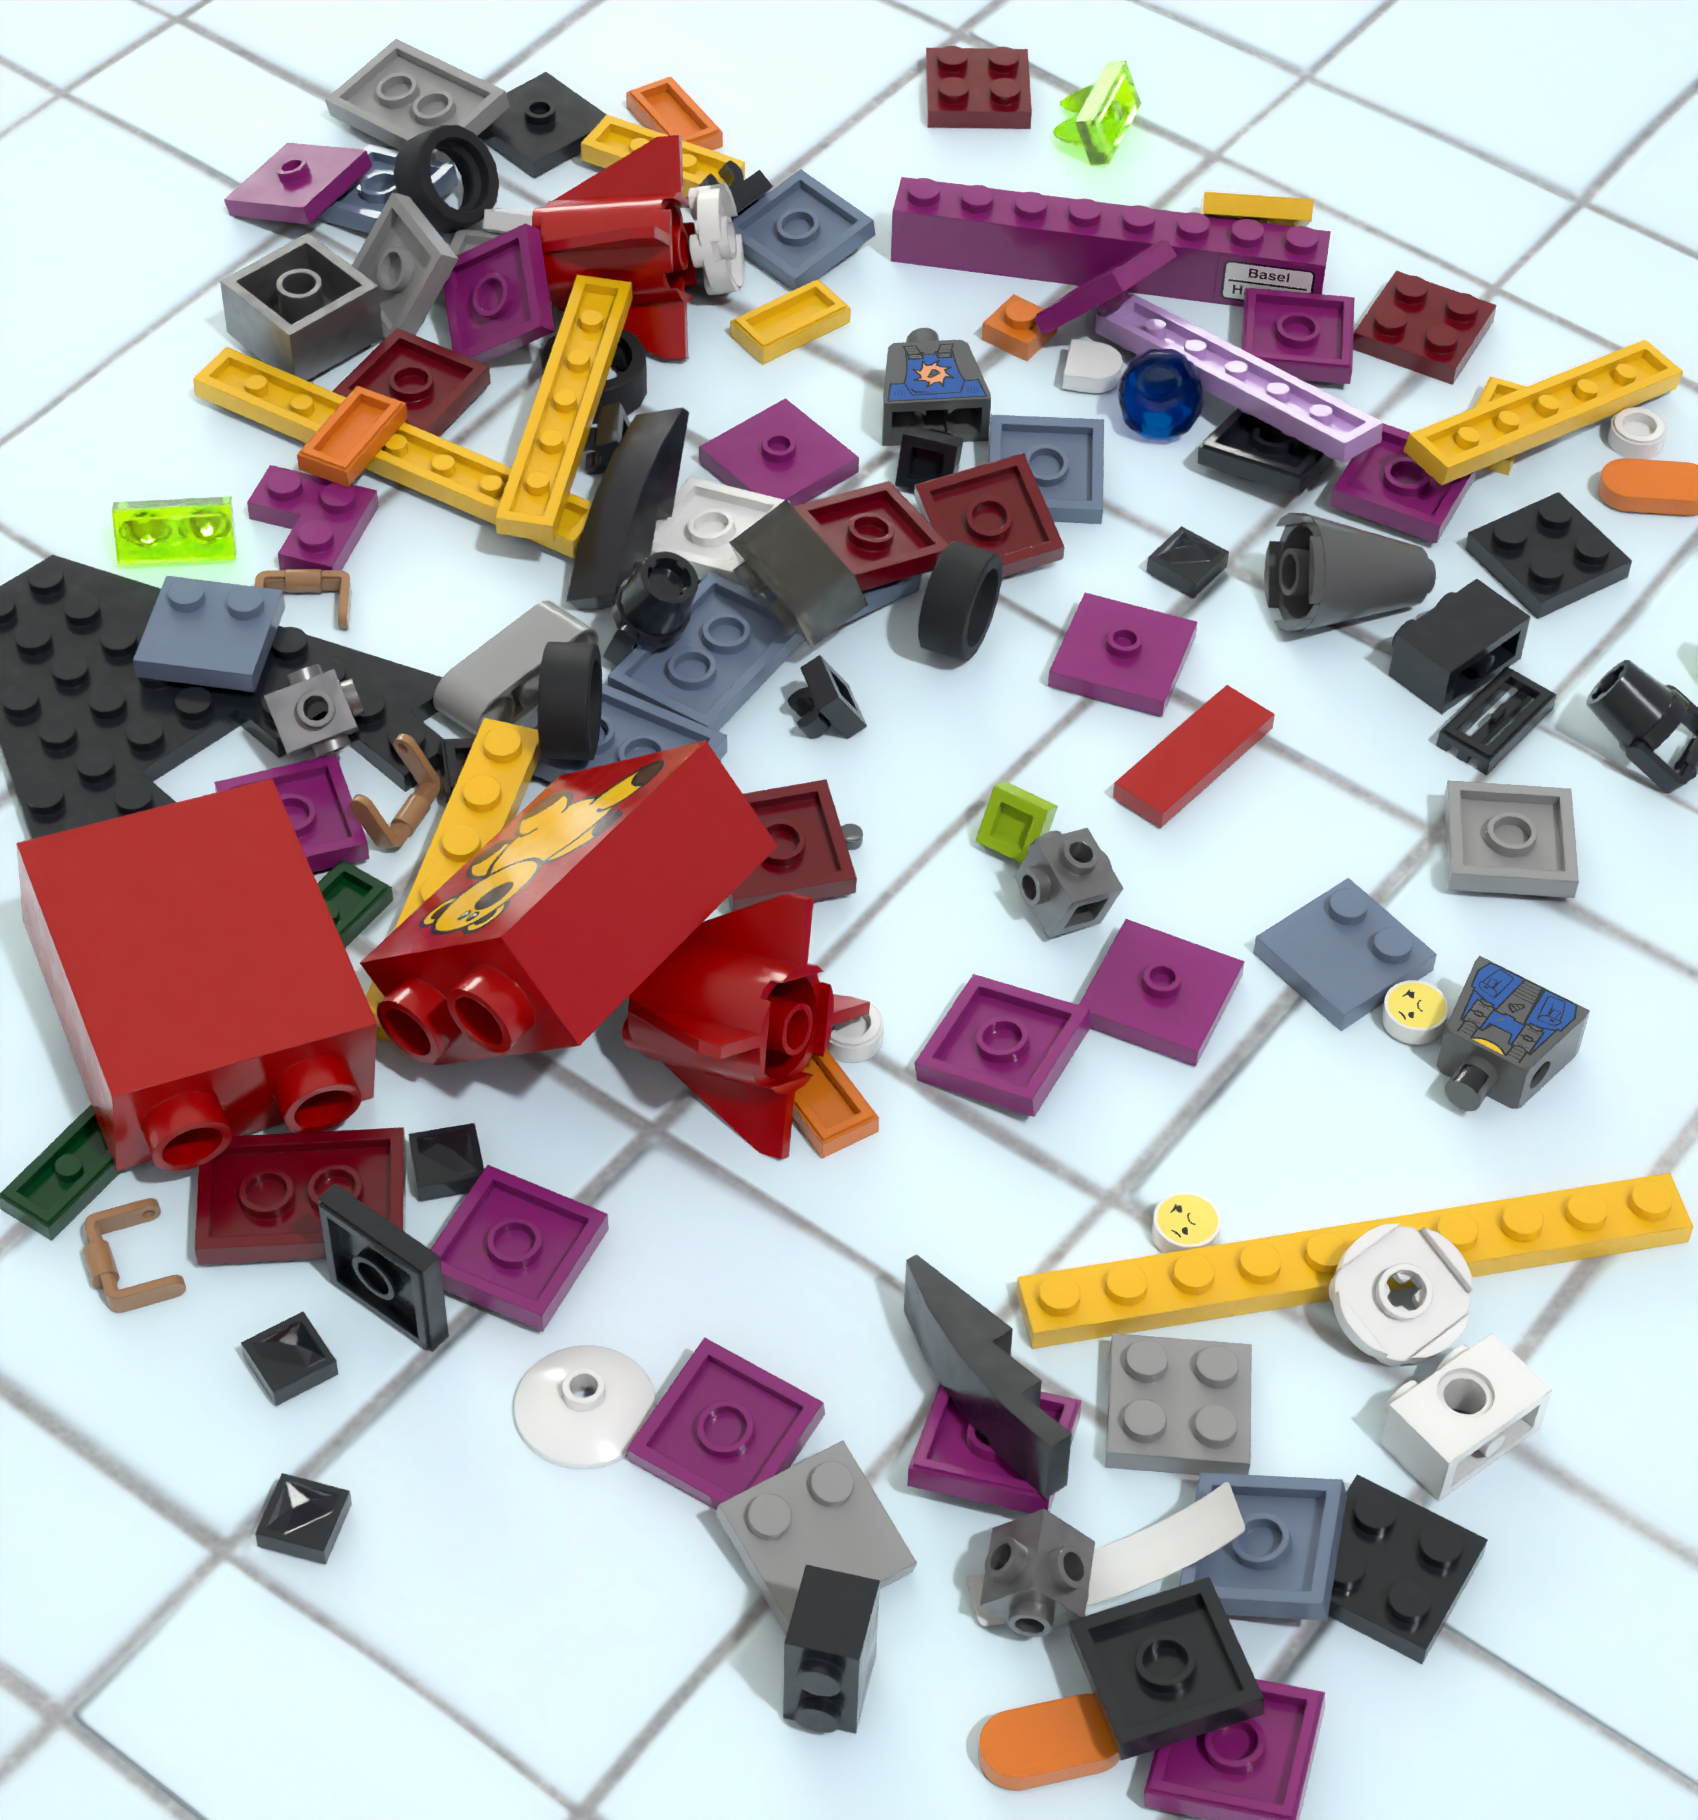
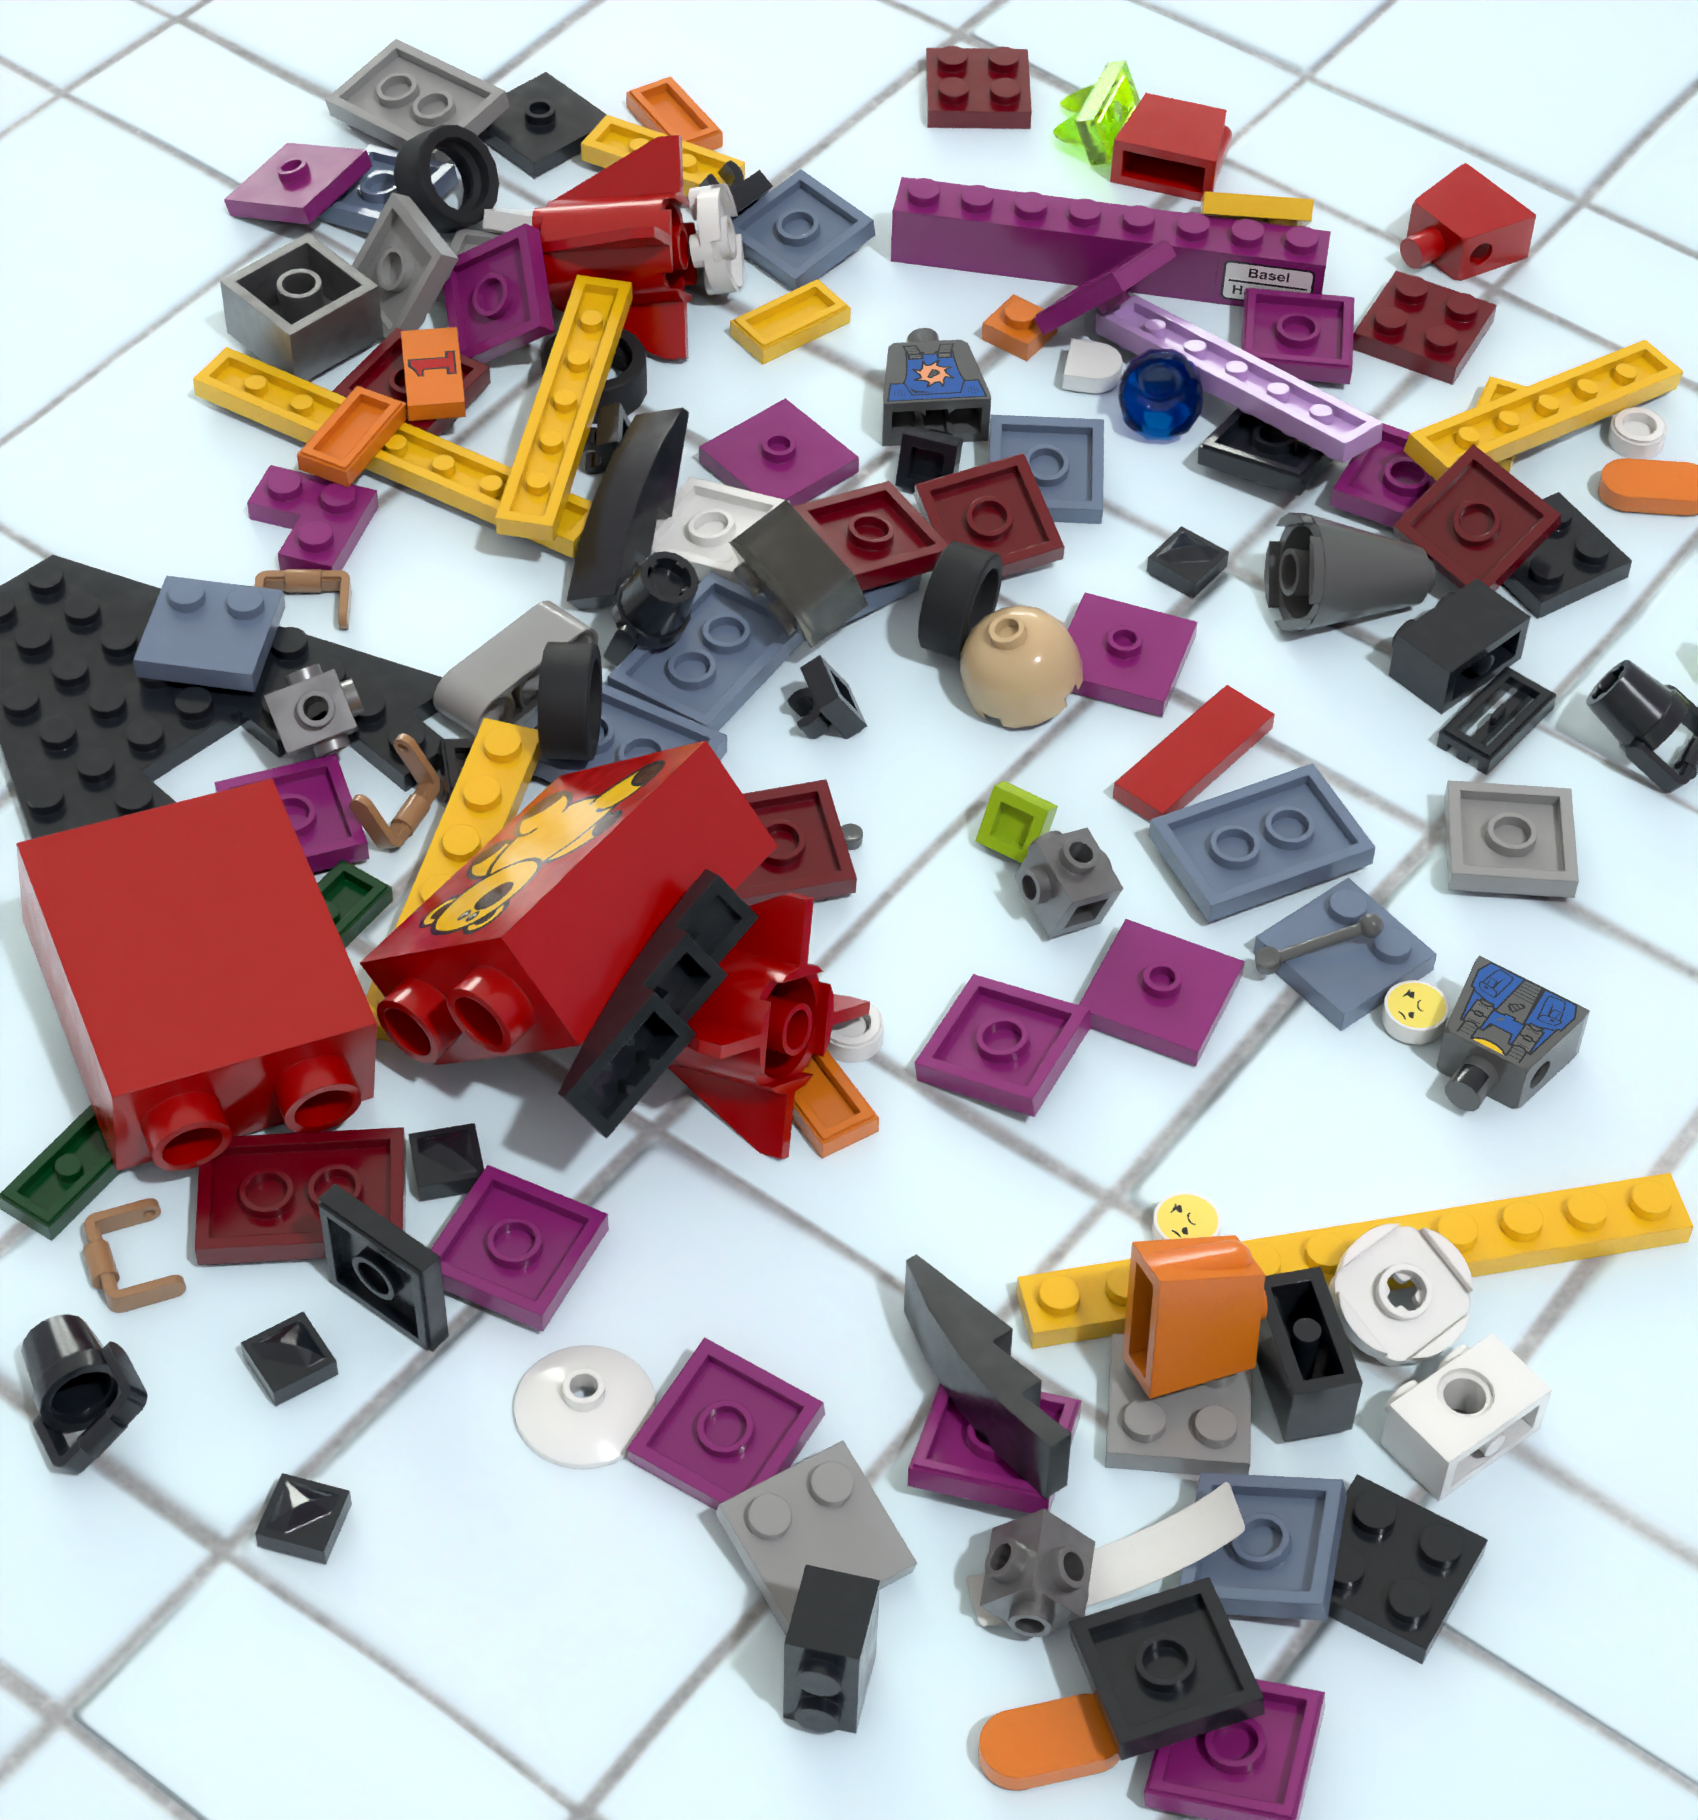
(79, 1389): none -> black piece
(174, 530): clear neon green tile -> none
(433, 374): none -> orange tile
(650, 1008): none -> black slope
(1020, 666): none -> tan cylinder
(1171, 147): none -> torso
(1192, 1311): none -> orange torso
(1261, 842): none -> sand blue plate
(1269, 958): none -> dark grey hinge
(1306, 1357): none -> black brick
(1467, 226): none -> red torso
(1477, 522): none -> dark red plate

